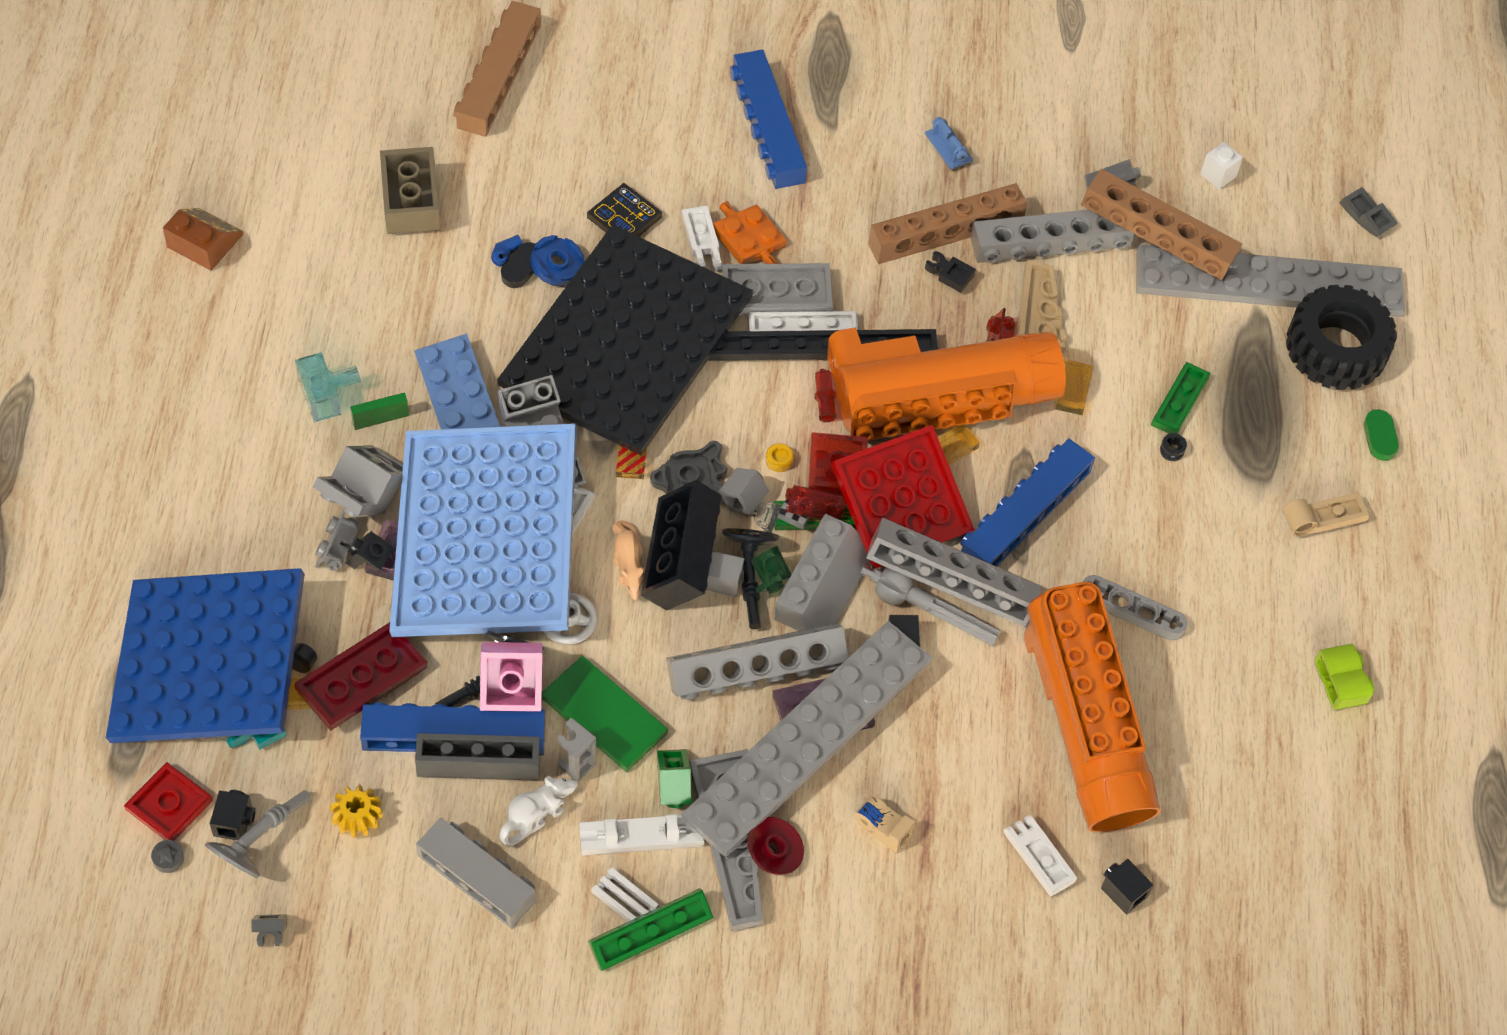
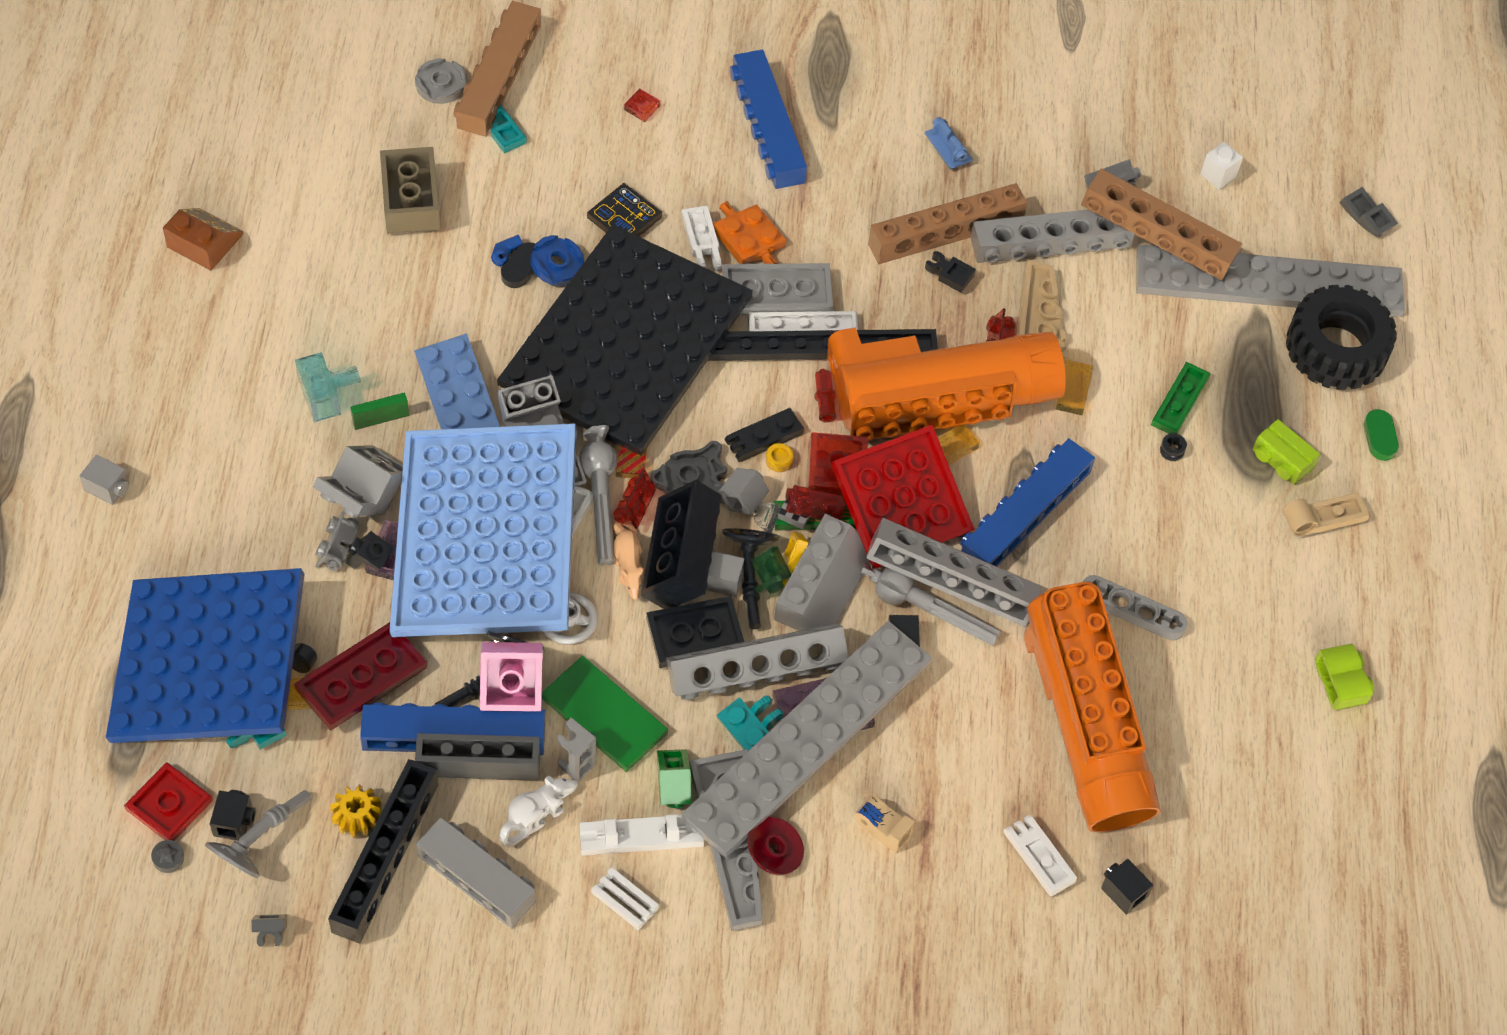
(104, 479): none -> light grey brick
(383, 851): none -> black brick
(440, 81): none -> light grey tile
(506, 131): none -> teal tile
(598, 463): none -> light grey piece
(636, 500): none -> clear red hinge
(642, 105): none -> clear red tile
(650, 929): green tile -> none
(693, 628): none -> black plate
(744, 724): none -> teal hinge
(763, 434): none -> black hinge
(794, 551): none -> yellow tile
(1286, 452): none -> lime brick

